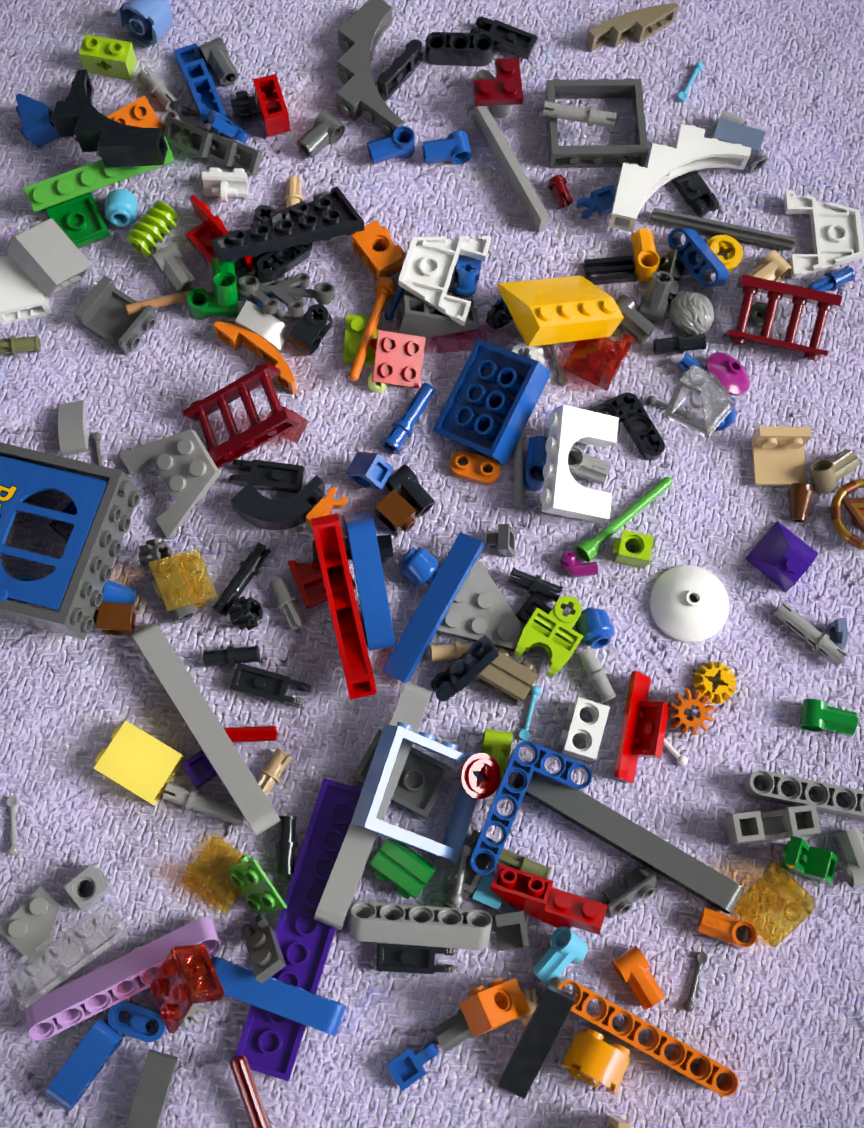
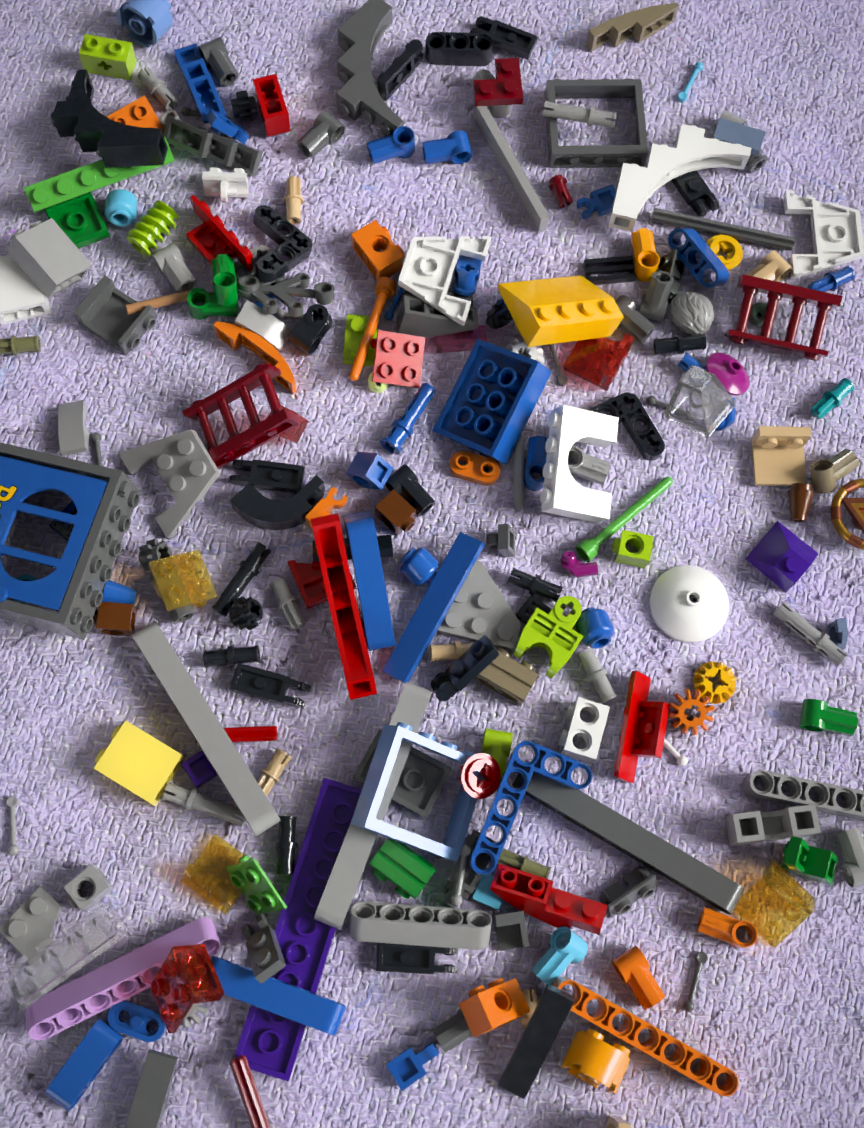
(35, 121): blue slope -> none
(292, 226): black wing -> none
(524, 734): medium azure hinge -> none
(832, 398): none -> teal axle

